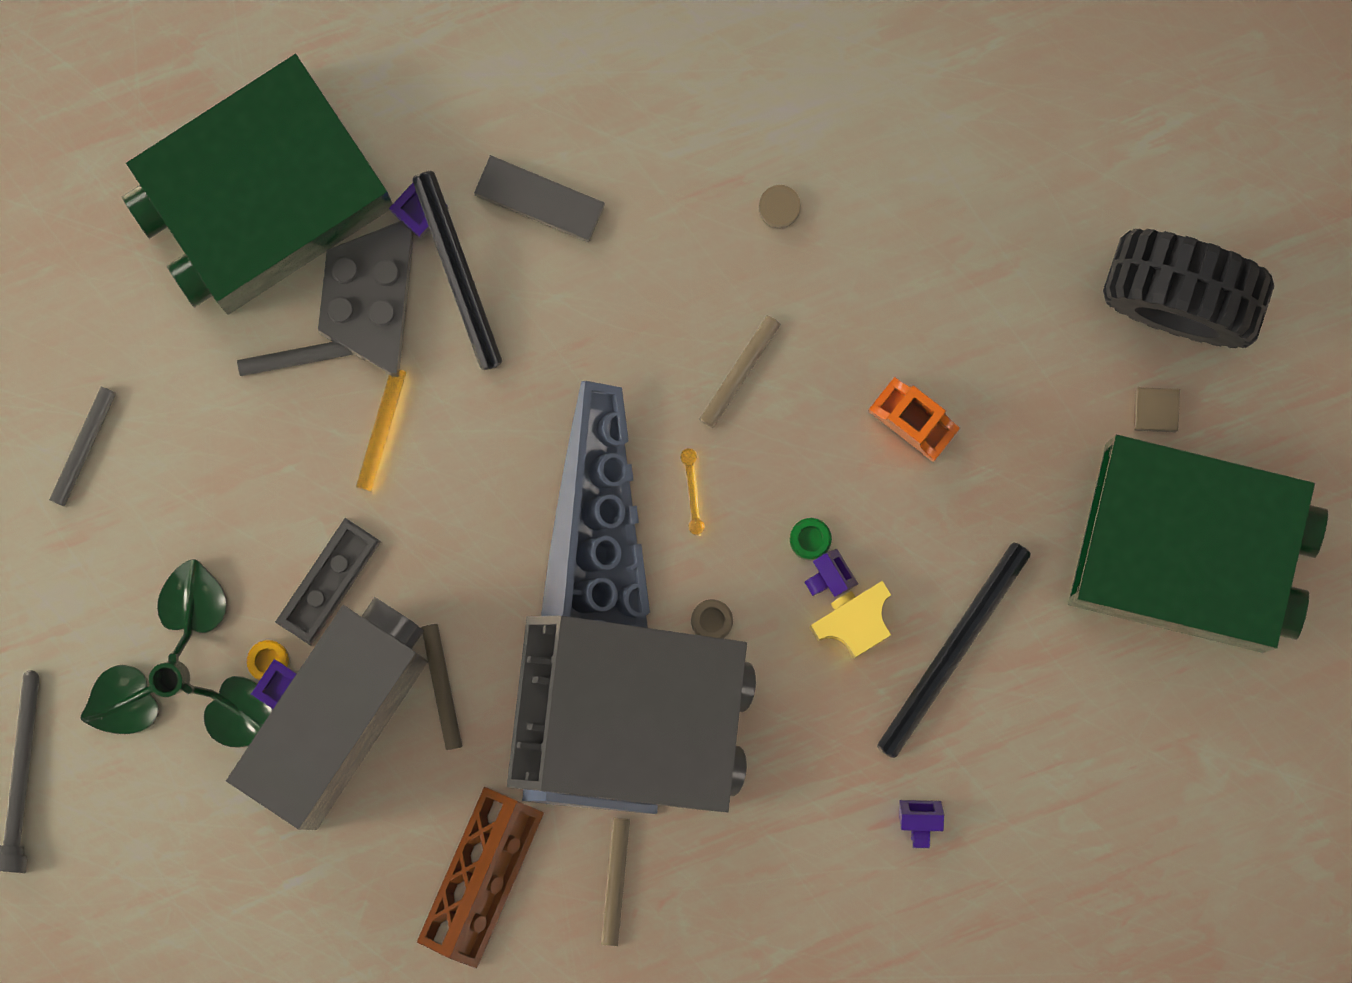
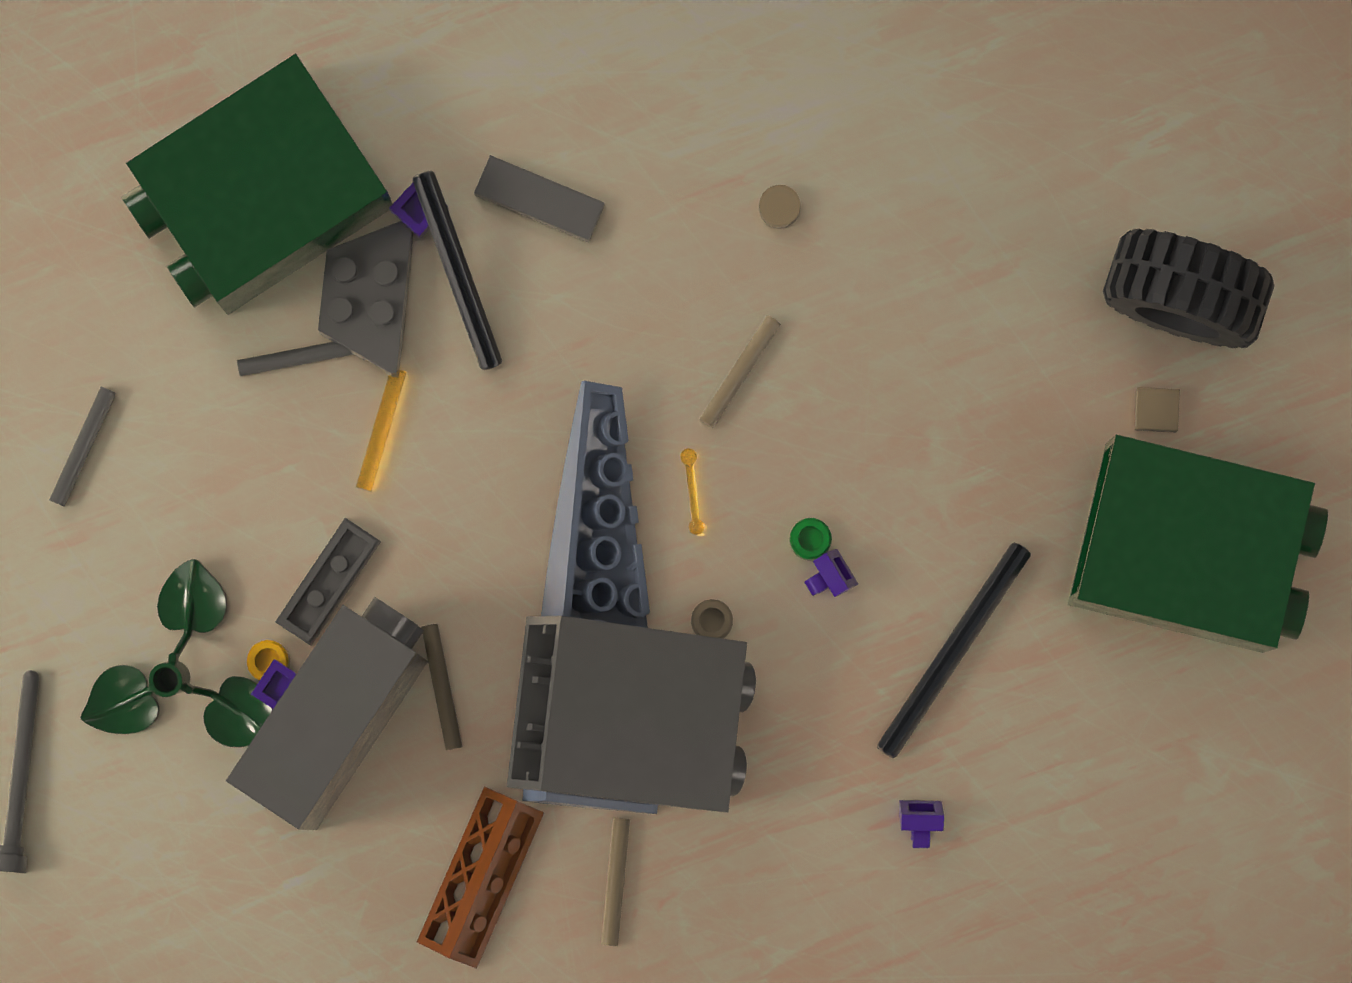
(855, 620): light yellow brick -> none
(914, 418): orange brick -> none

